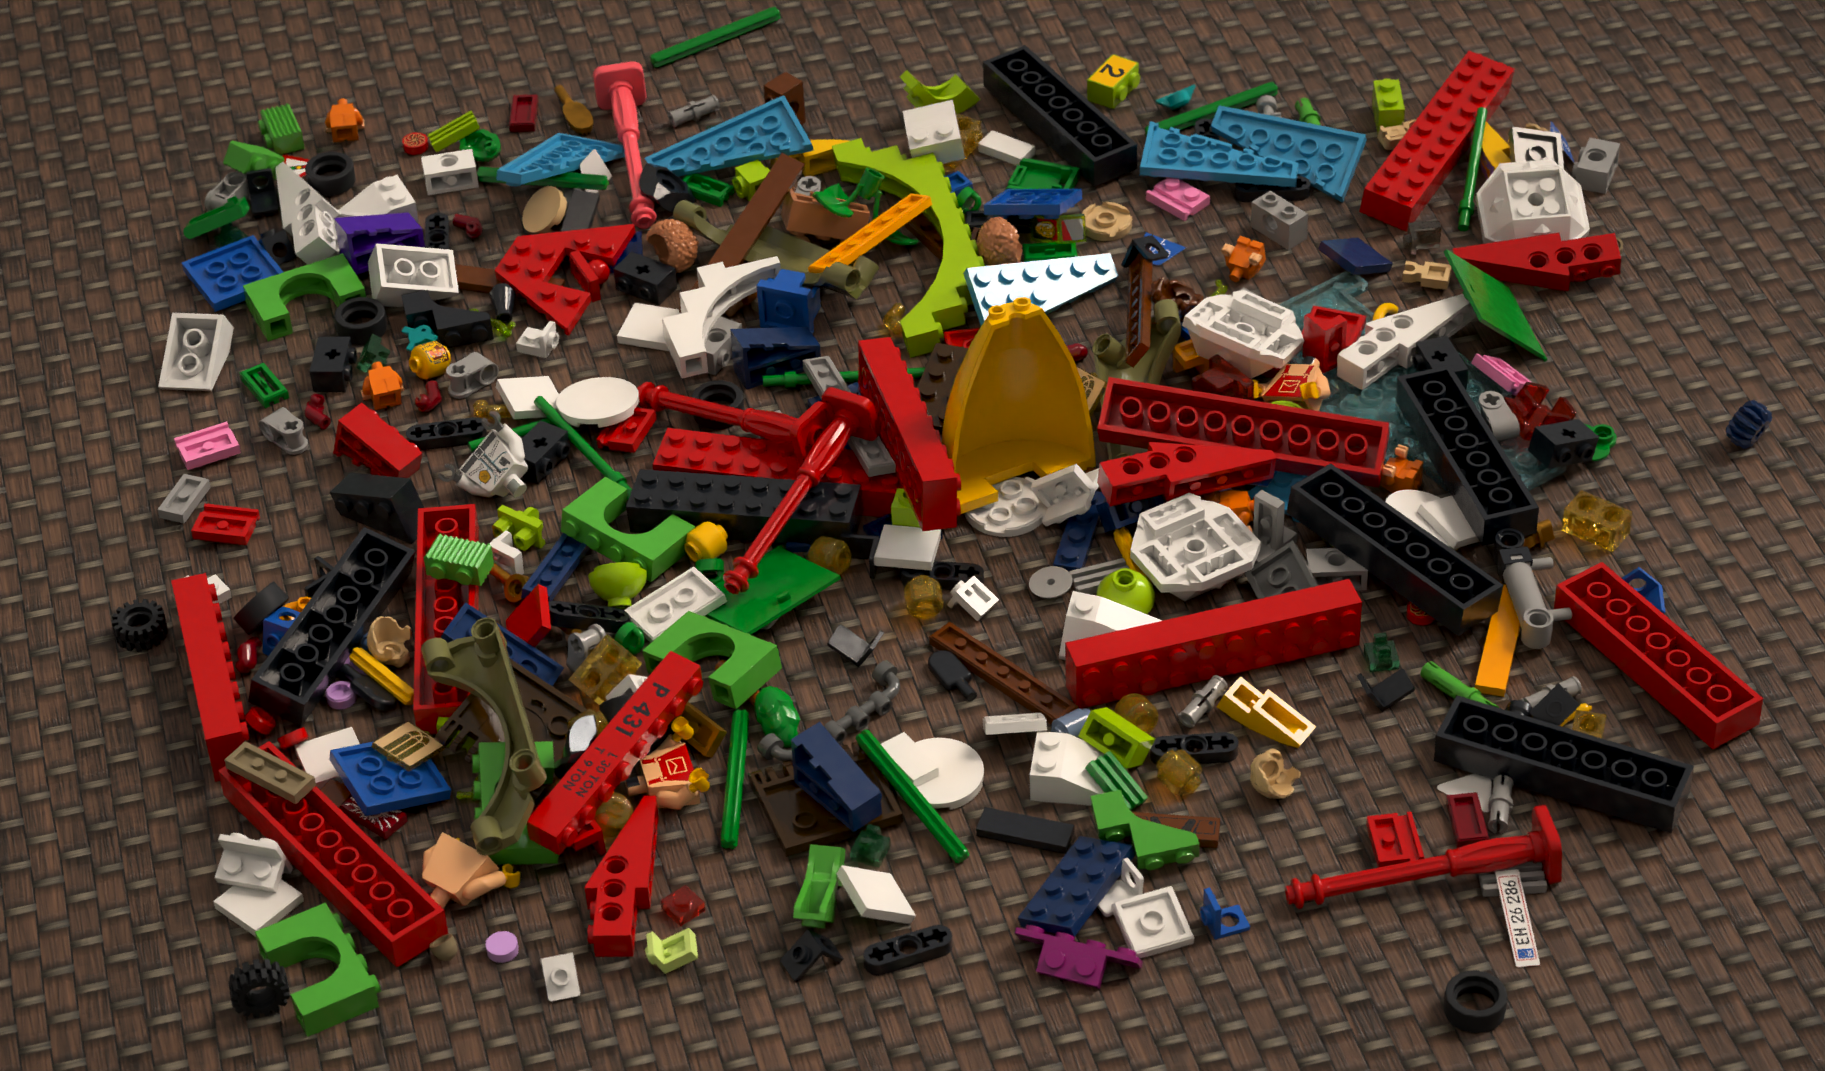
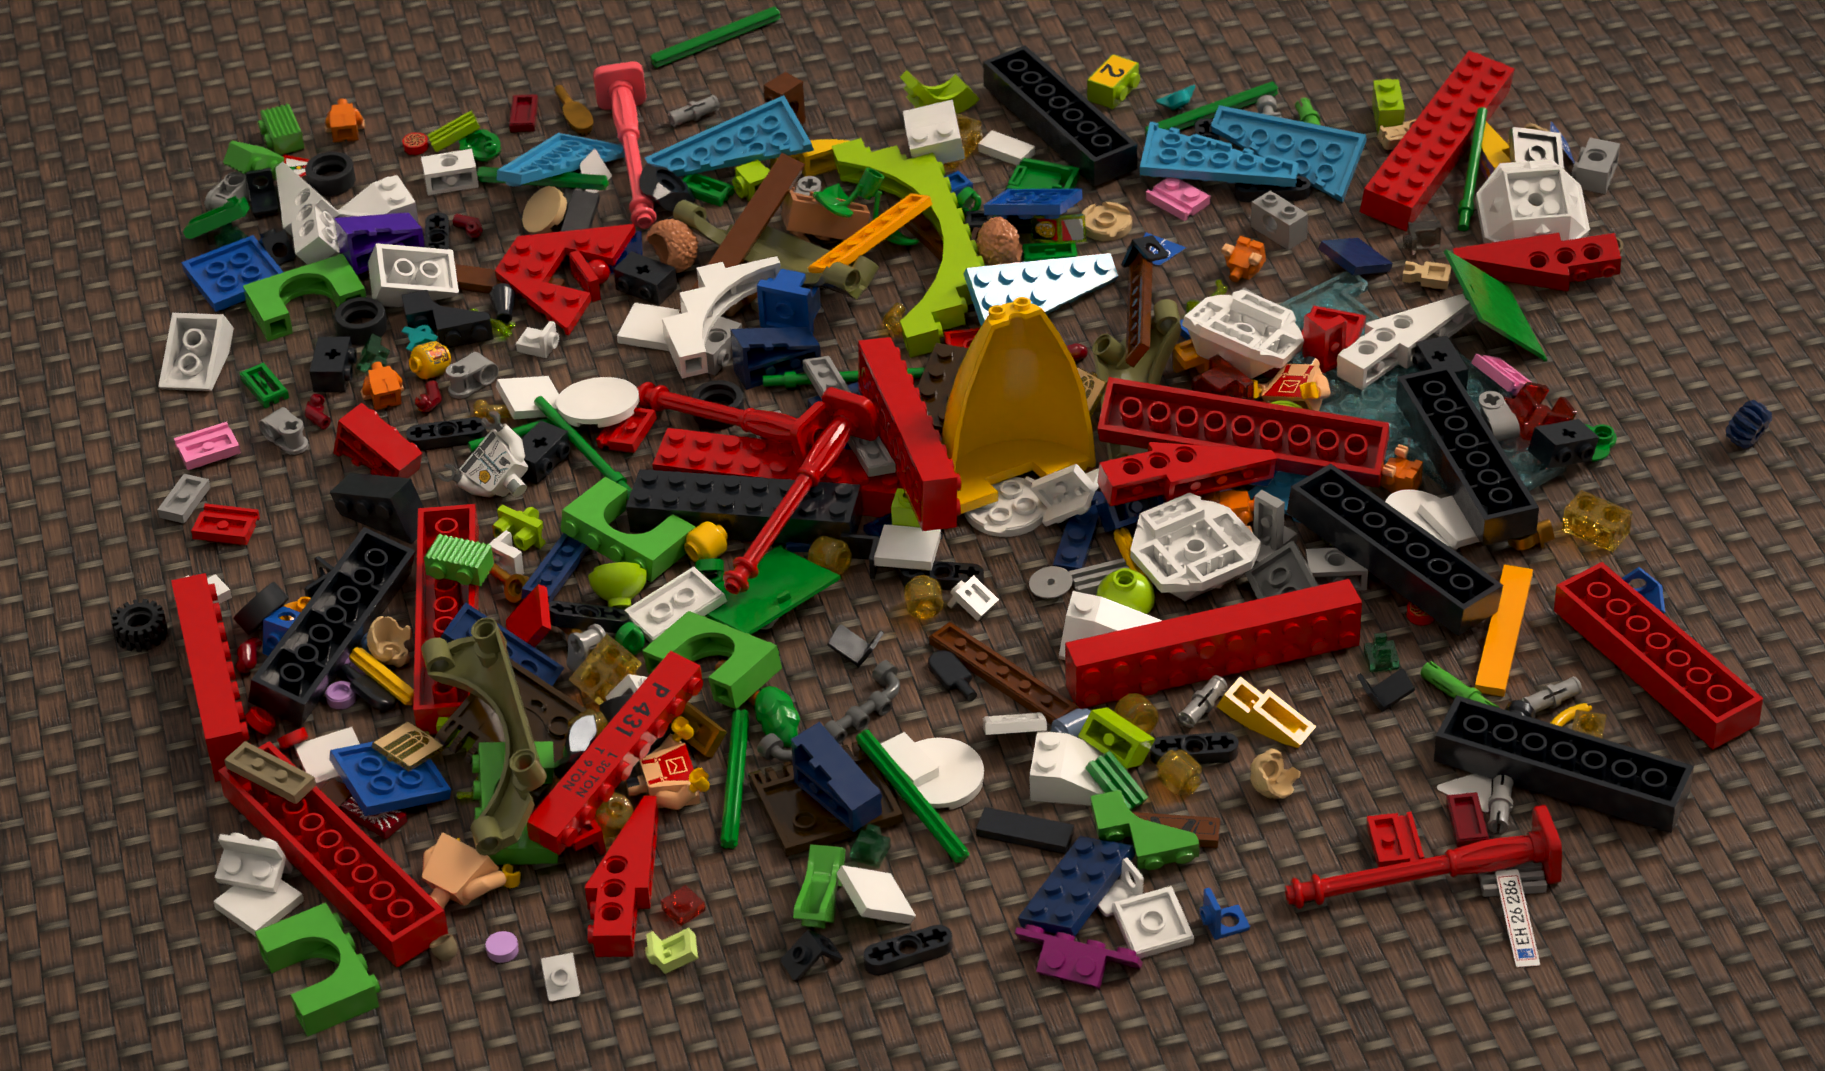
(262, 1000): black tyre -> none
(1174, 290): reddish brown hair -> none
(1383, 309): yellow piece -> none
(1472, 1020): black tyre -> none
(1516, 572): light grey piece -> none
(1555, 706): black bracket -> none

